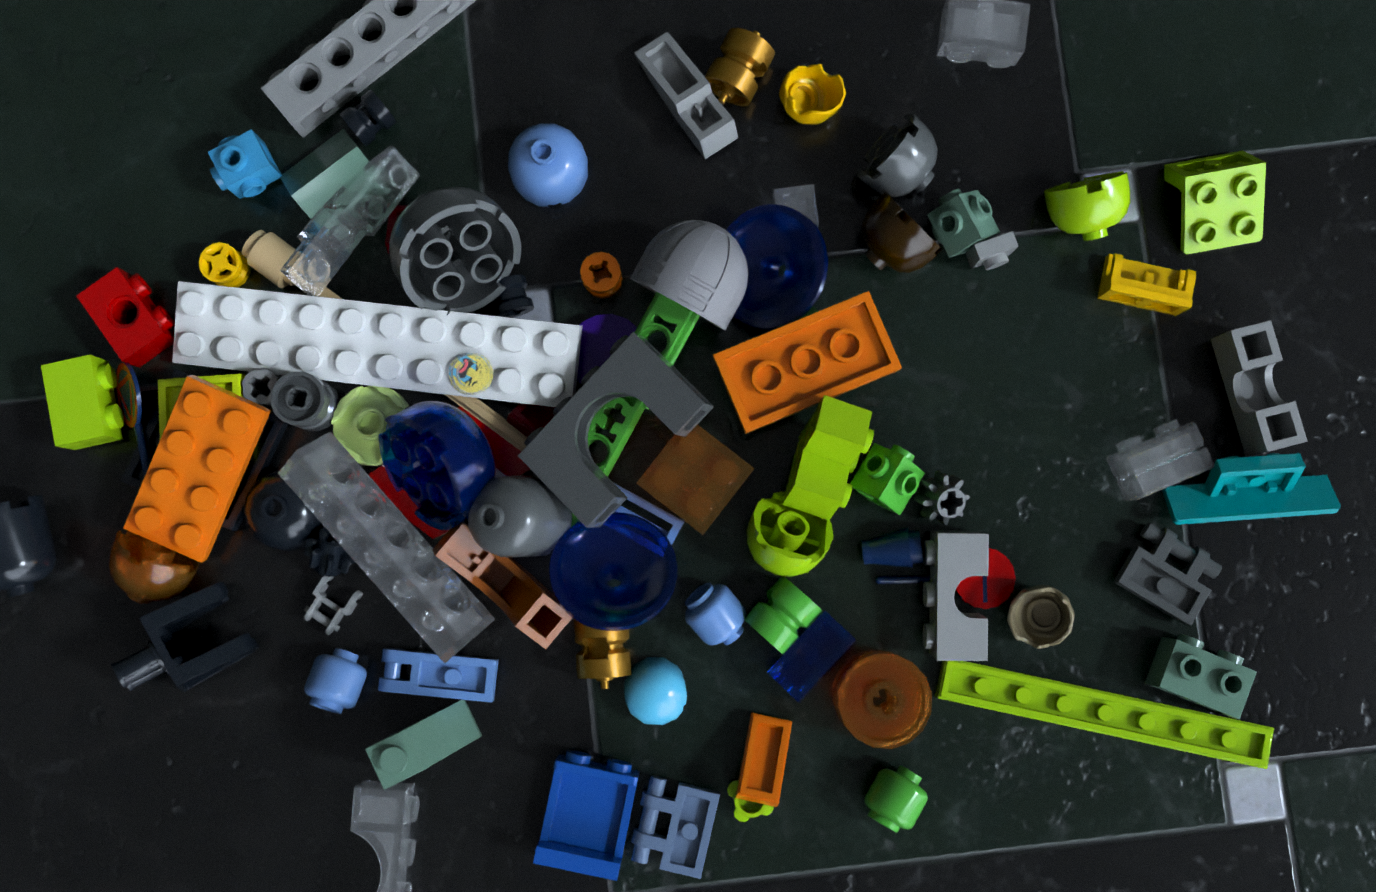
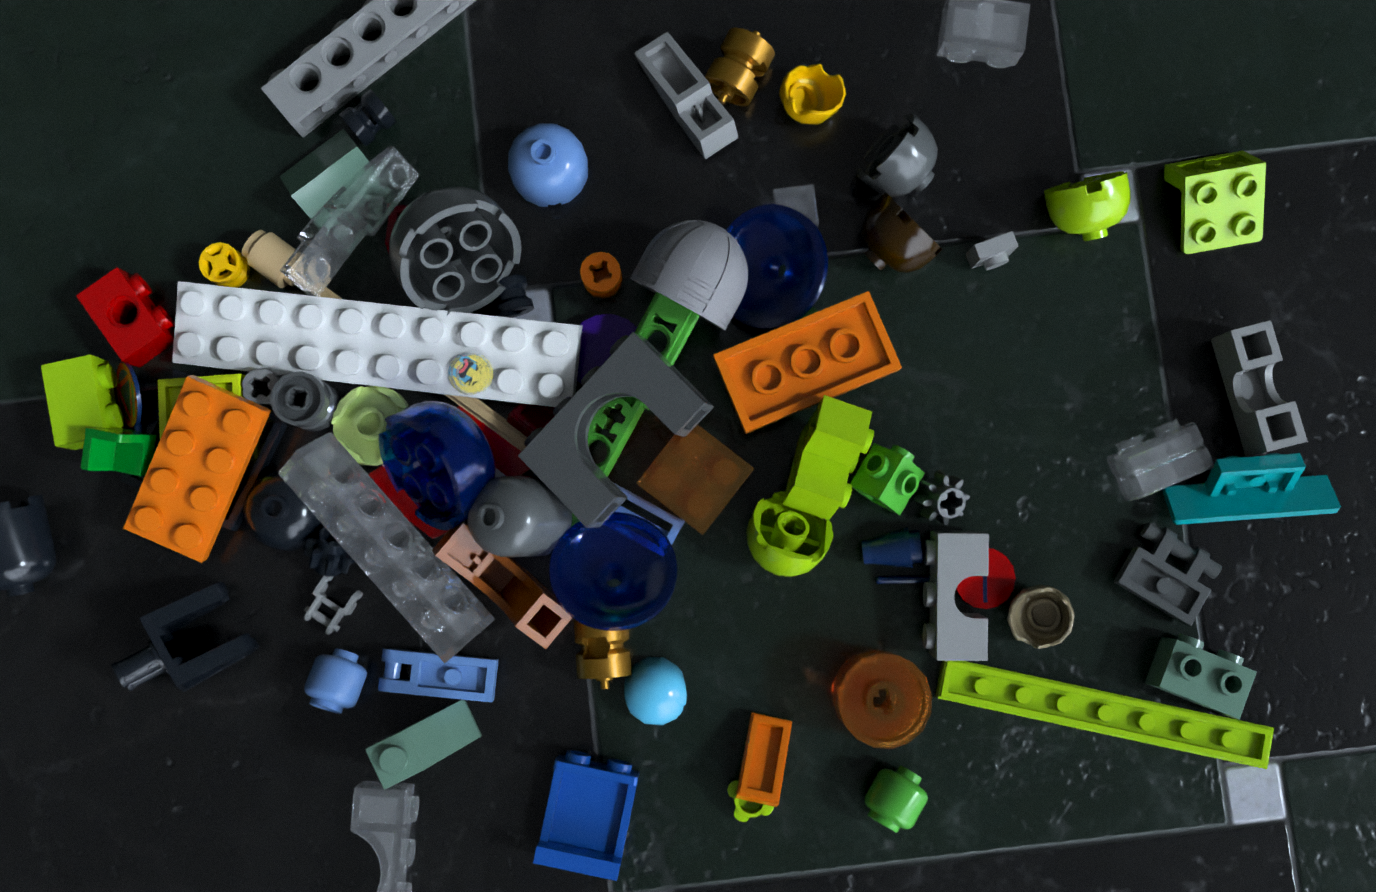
(118, 450): none -> green panel
(149, 569): clear orange cylinder -> none
(243, 165): dark azure brick -> none
(688, 830): sand blue plate -> none
(715, 614): medium blue head -> none
(783, 614): bright green wheel -> none
(812, 657): clear blue hinge -> none
(962, 221): sand green brick -> none
(1146, 285): yellow hinge -> none

